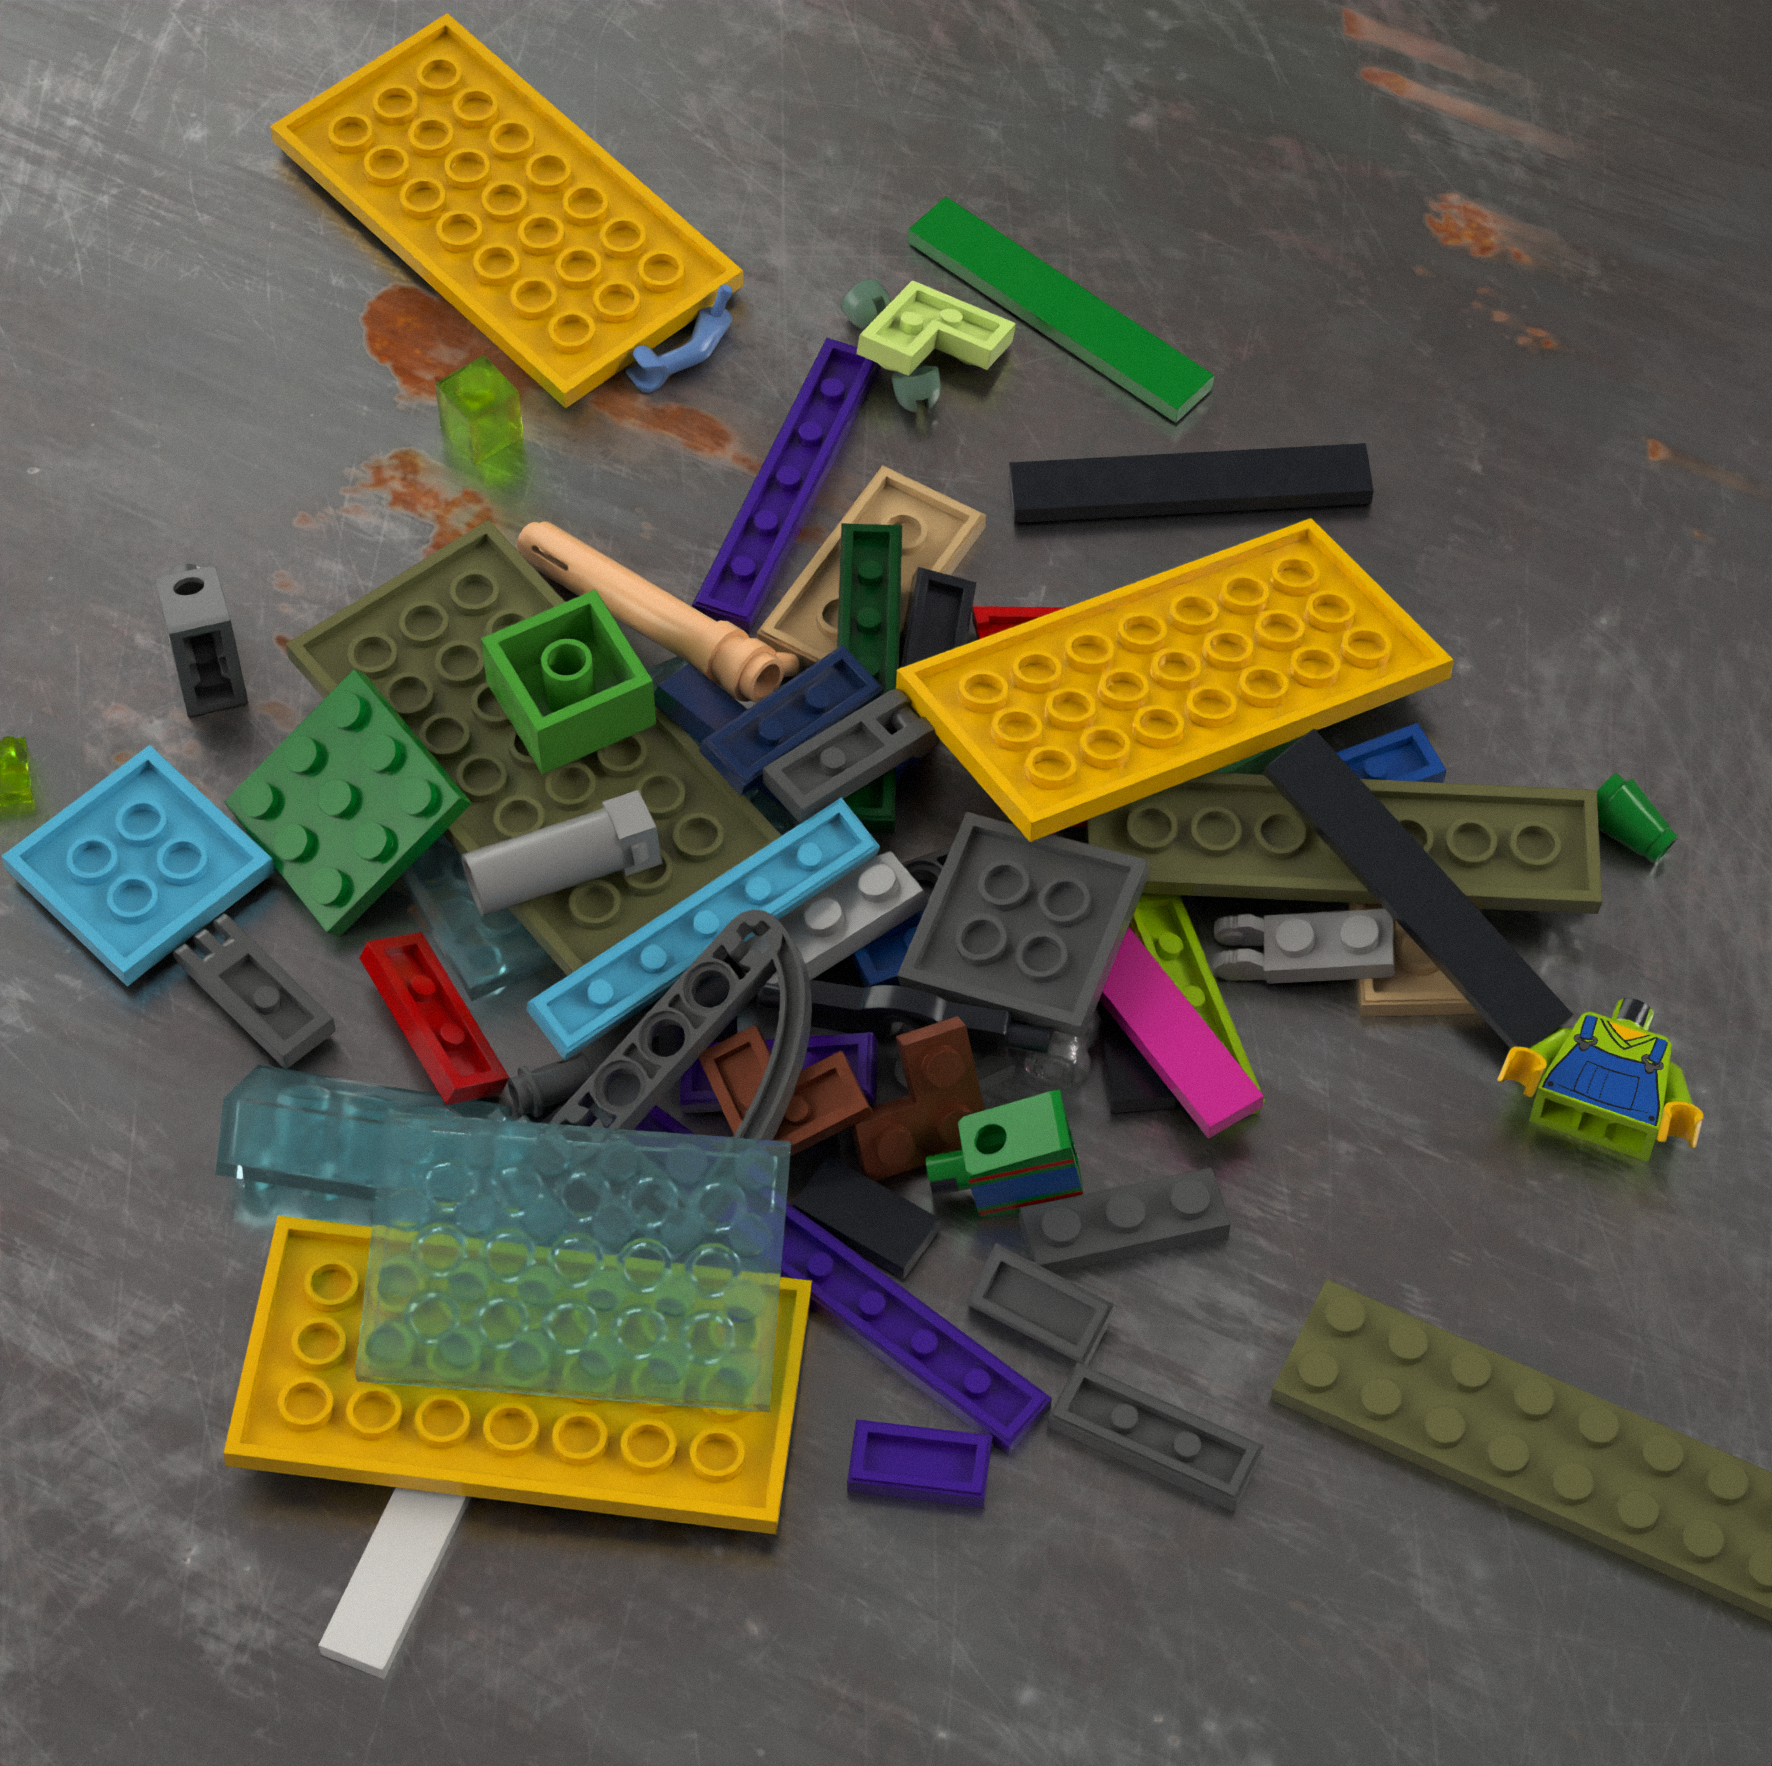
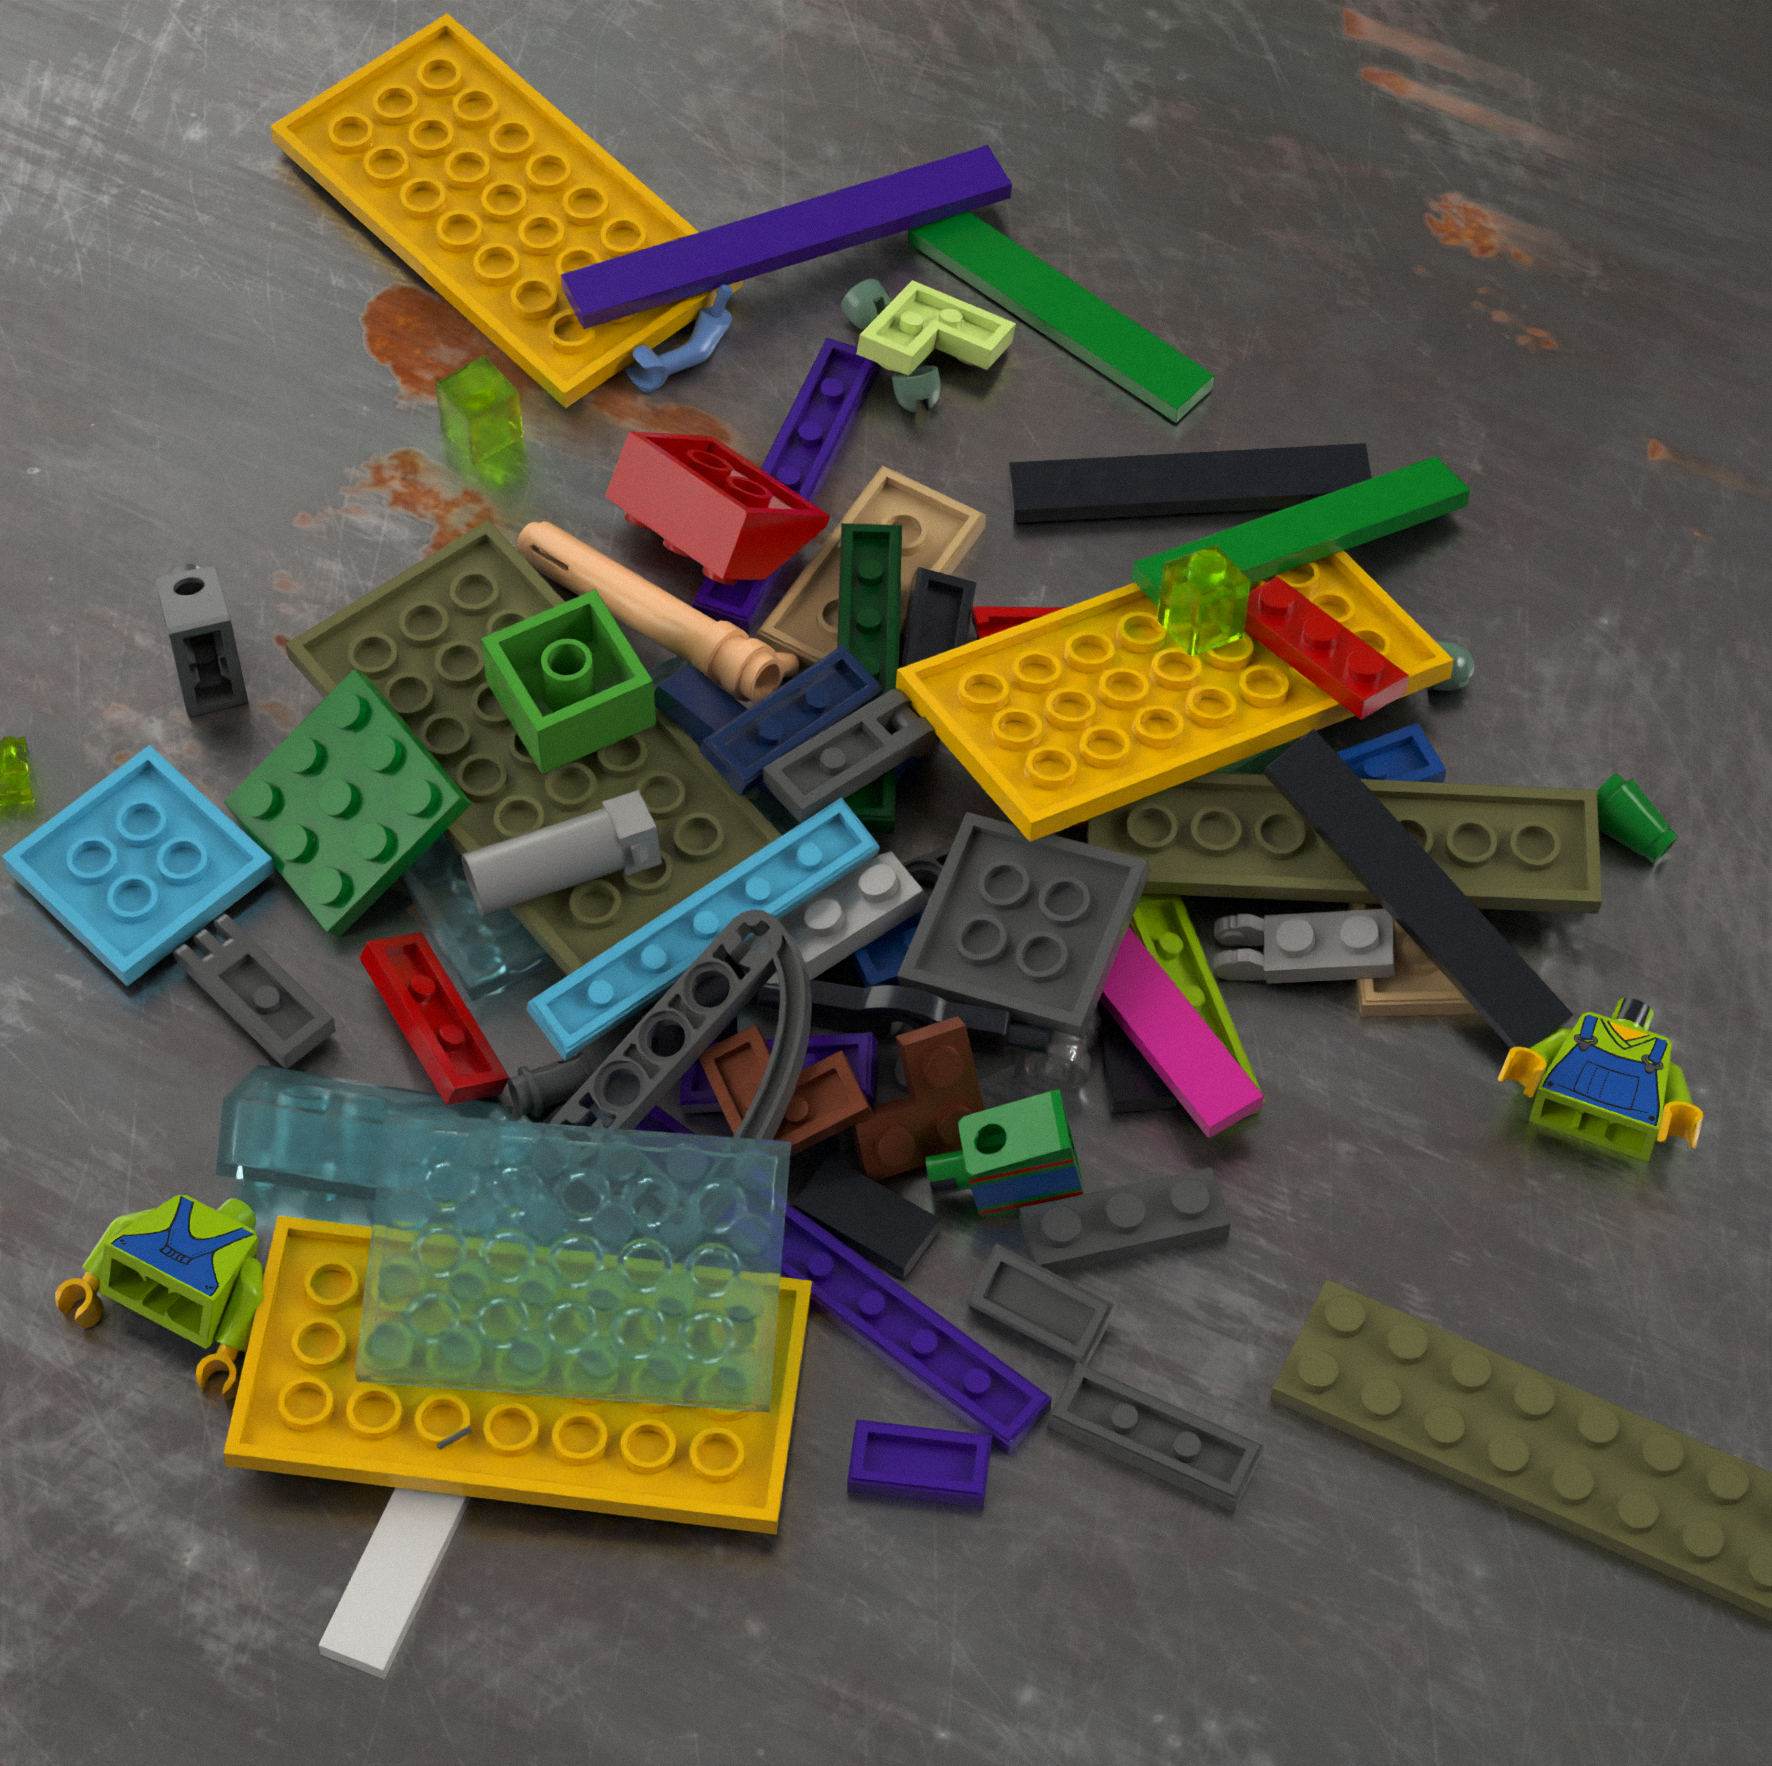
(182, 1270): none -> lime torso
(454, 1437): none -> dark grey piece
(712, 505): none -> red slope
(785, 236): none -> dark purple tile
(1203, 600): none -> clear neon green brick
(1322, 649): none -> red plate
(1324, 524): none -> green tile
(1462, 668): none -> sand green hinge

